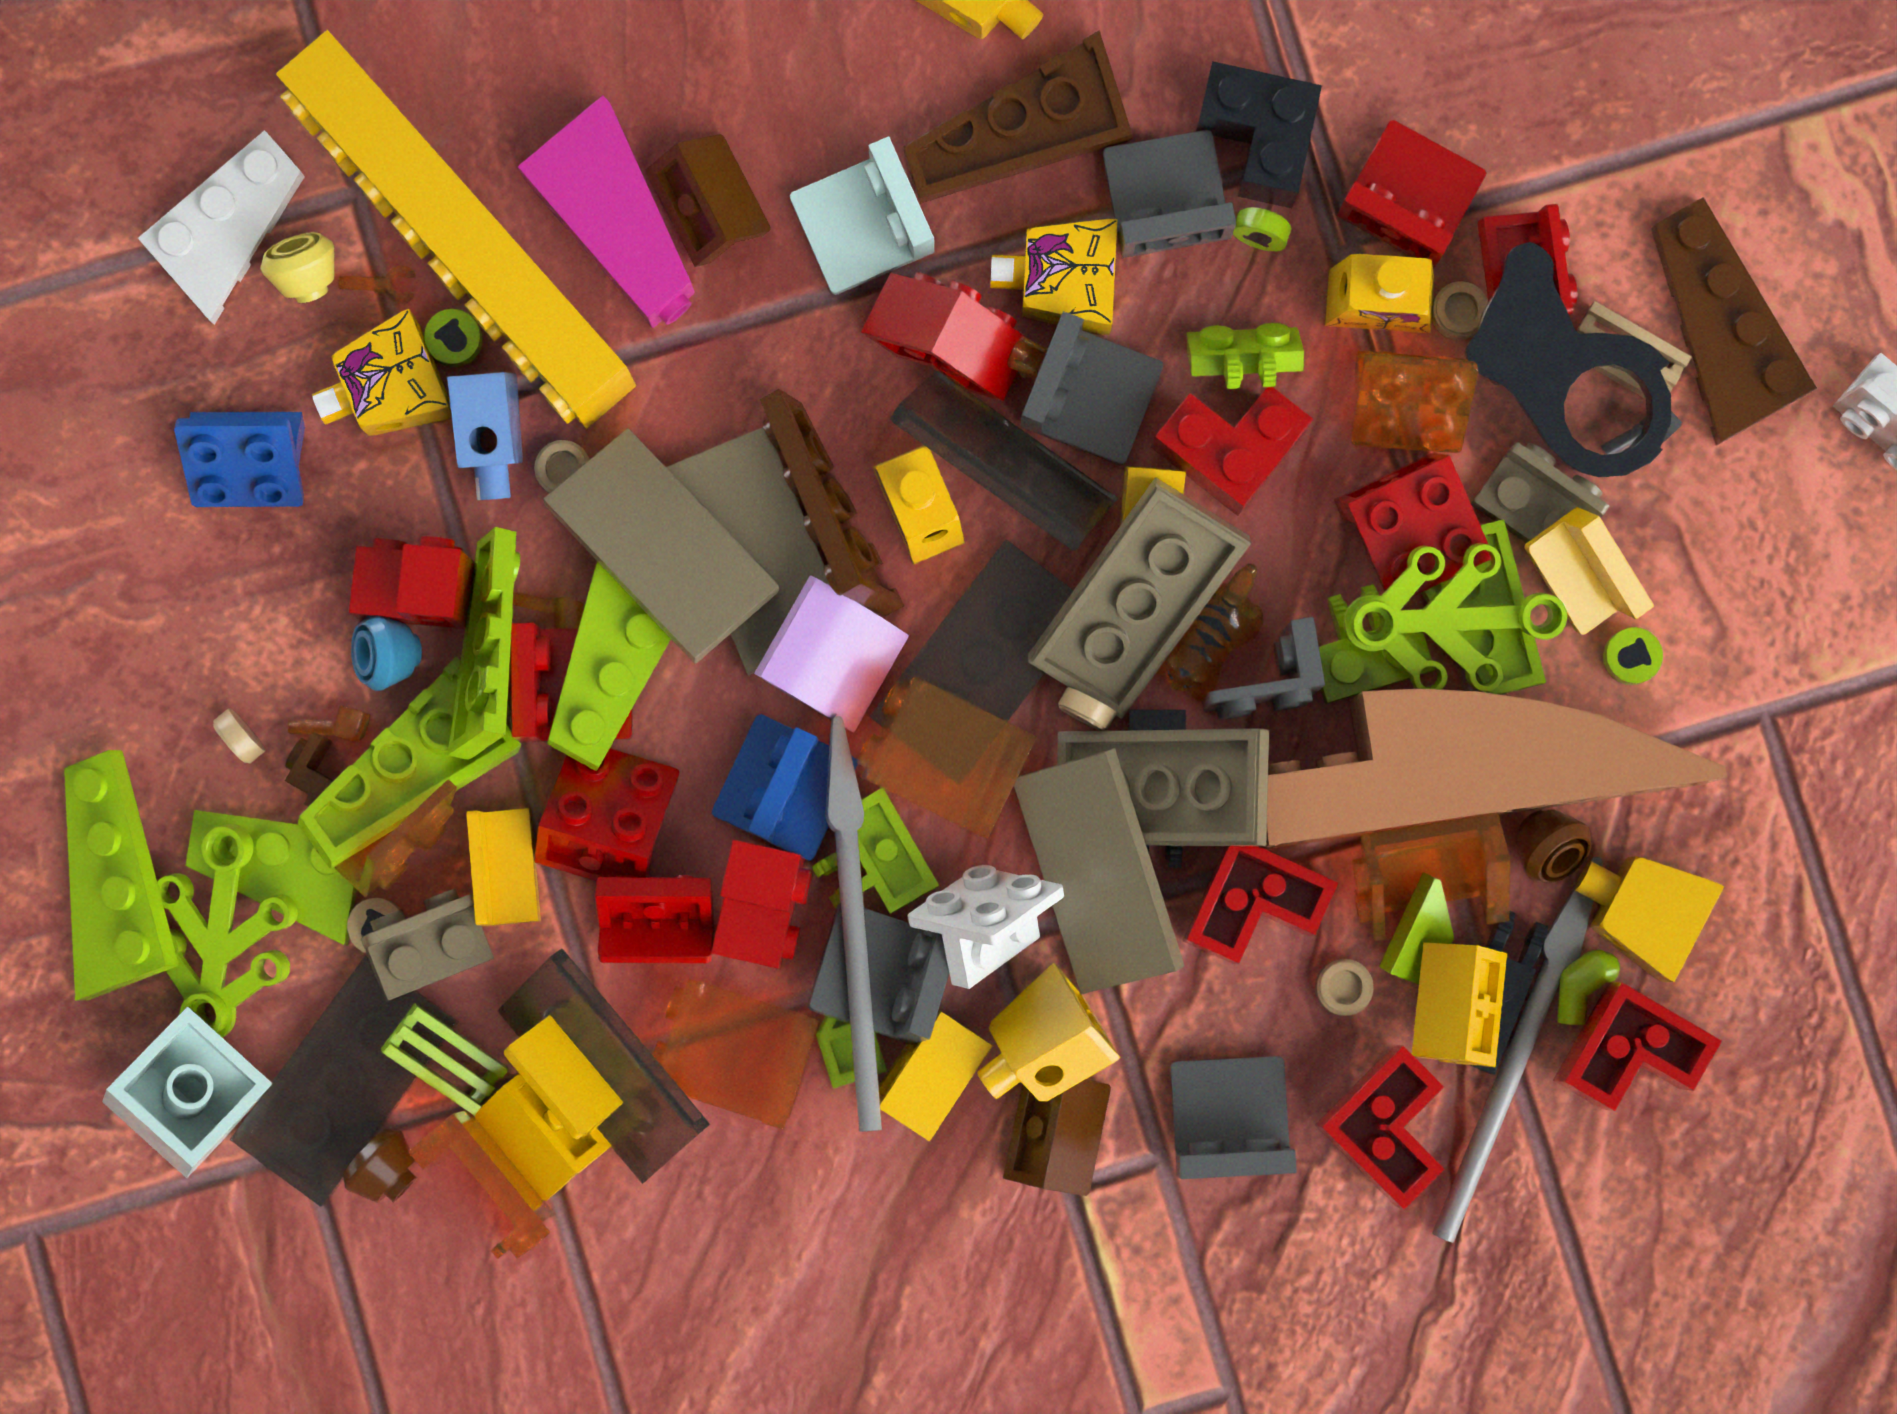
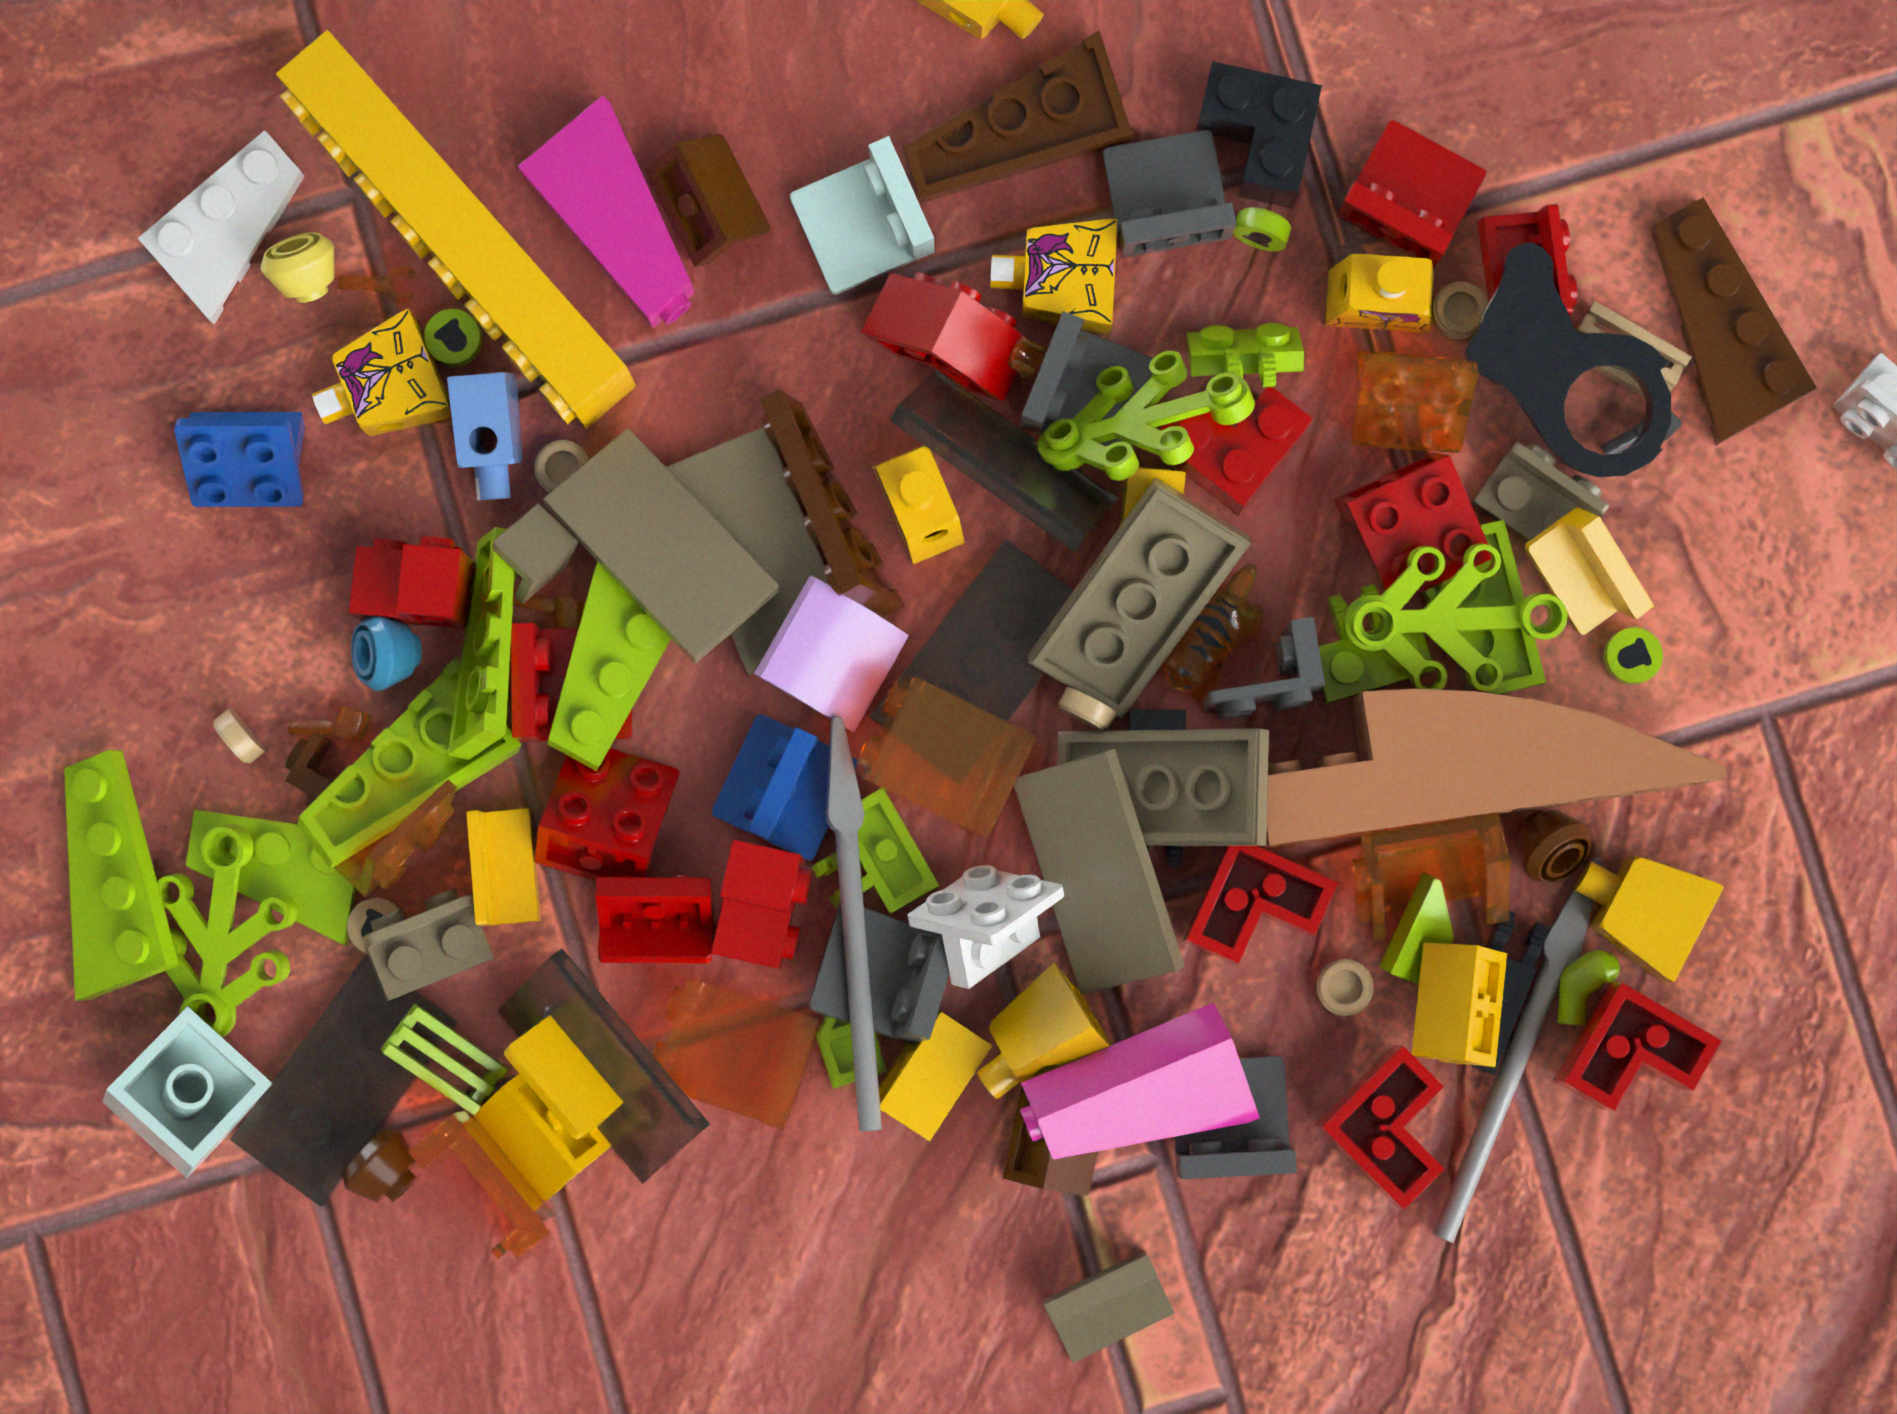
(535, 549): none -> dark tan panel
(1076, 440): none -> lime plant
(1108, 1306): none -> dark tan panel
(1142, 1089): none -> slope

